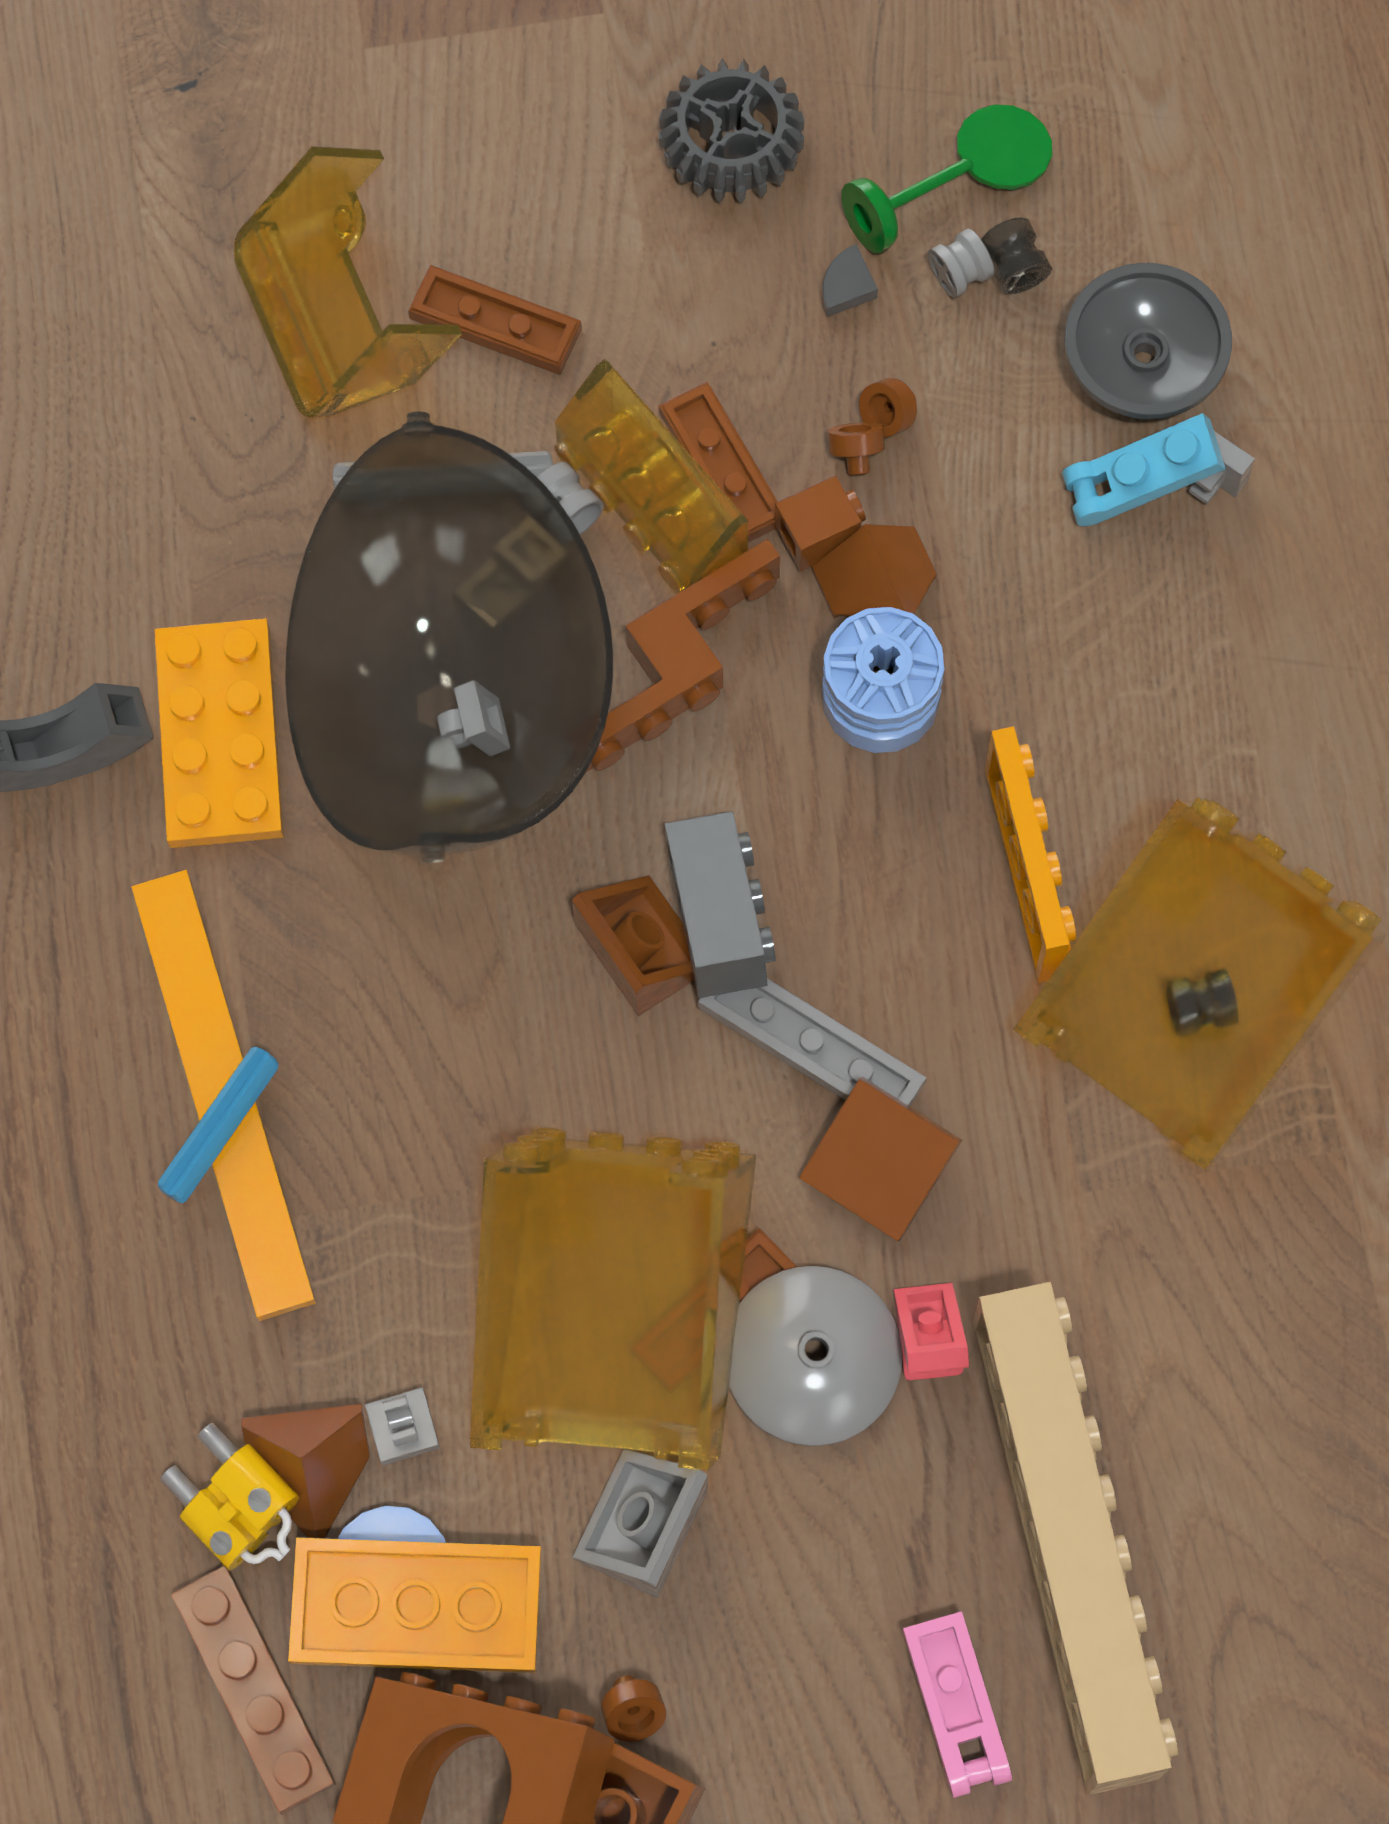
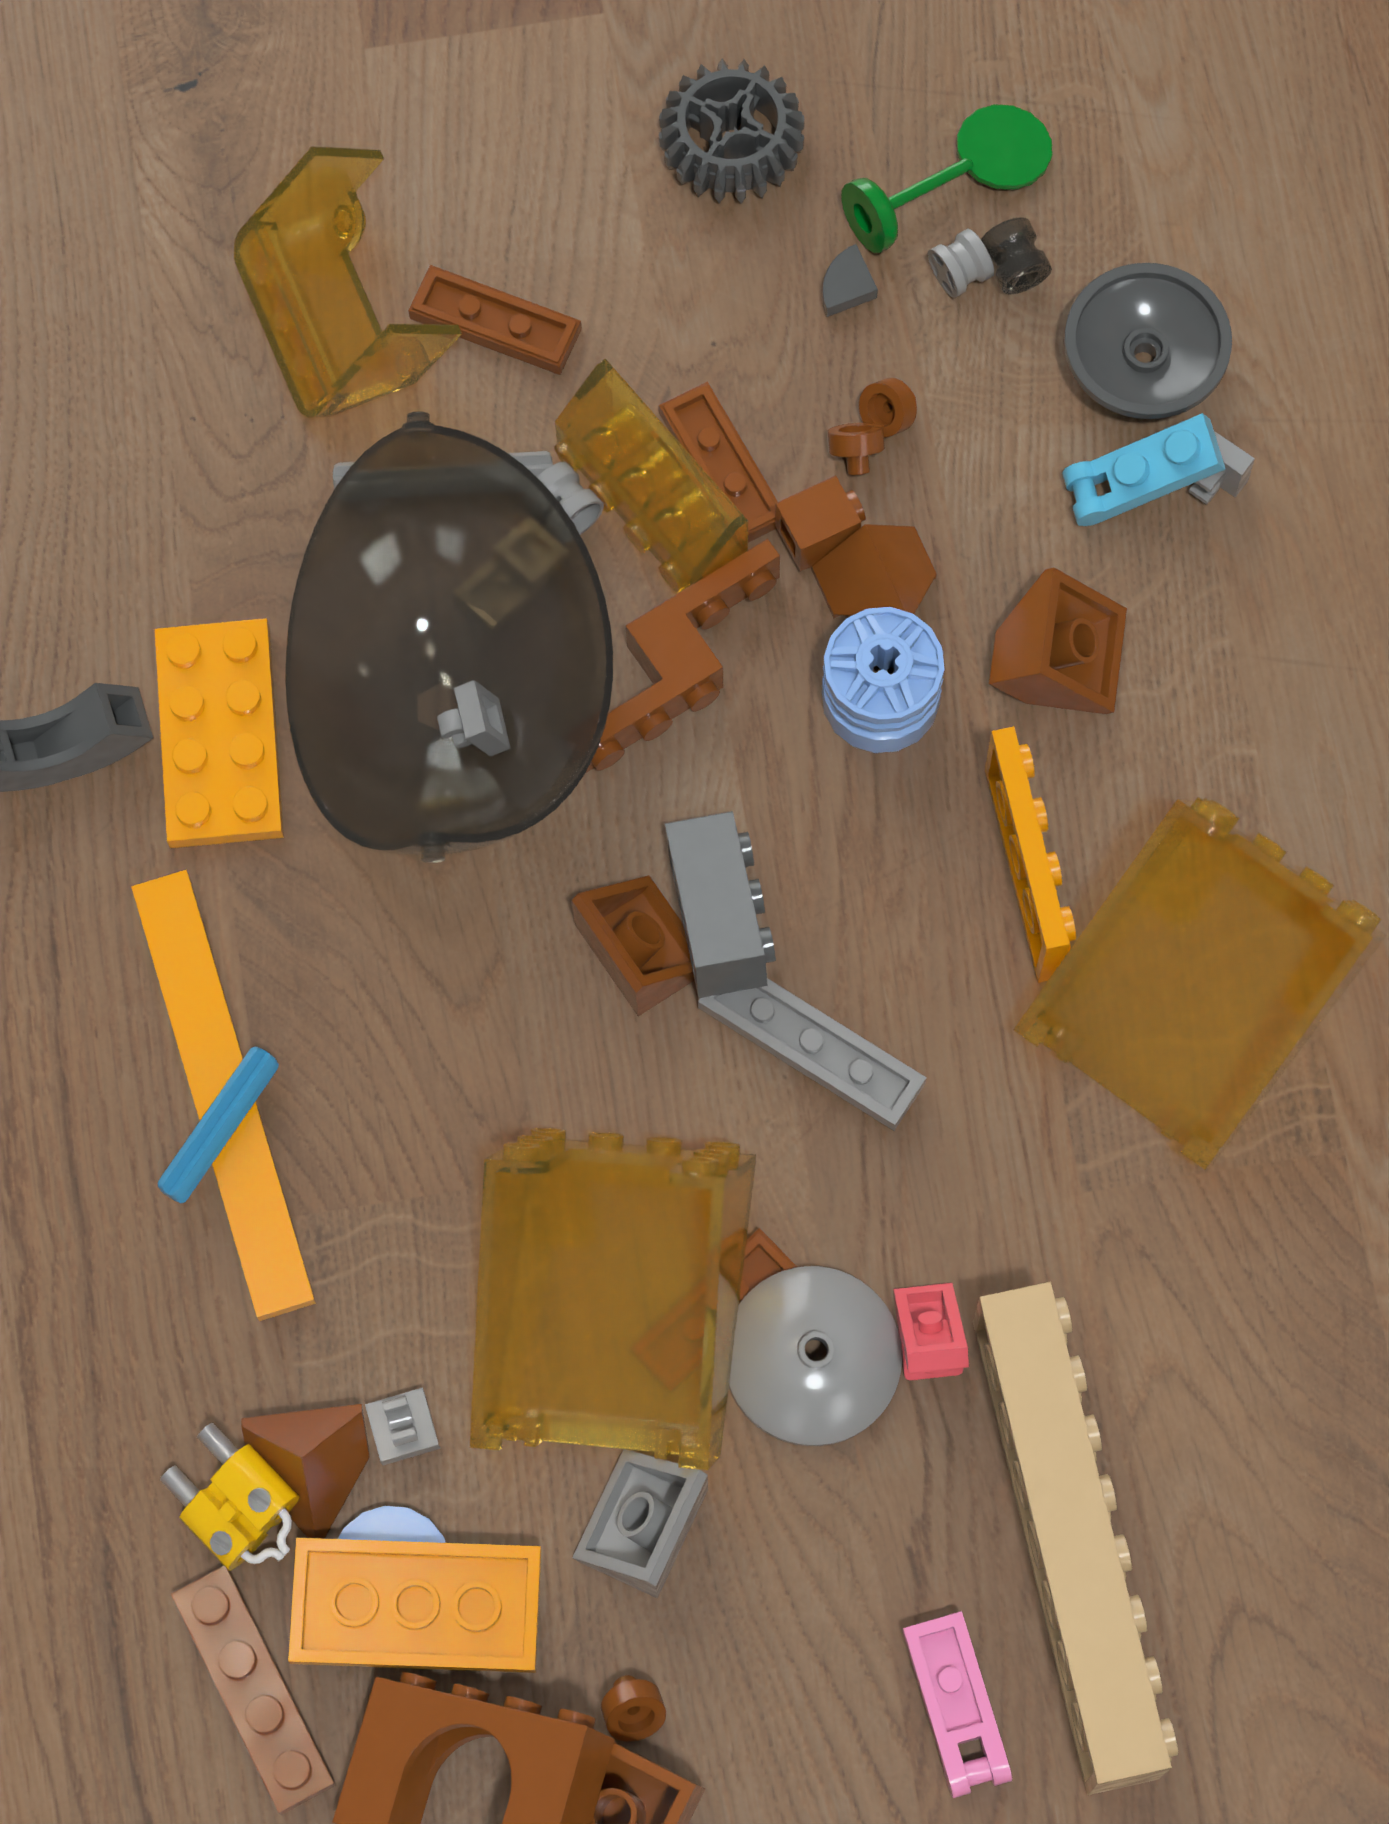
(880, 1159): dark orange tile -> none
(1061, 646): none -> dark orange slope
(1202, 1002): clear smoke wheel -> none

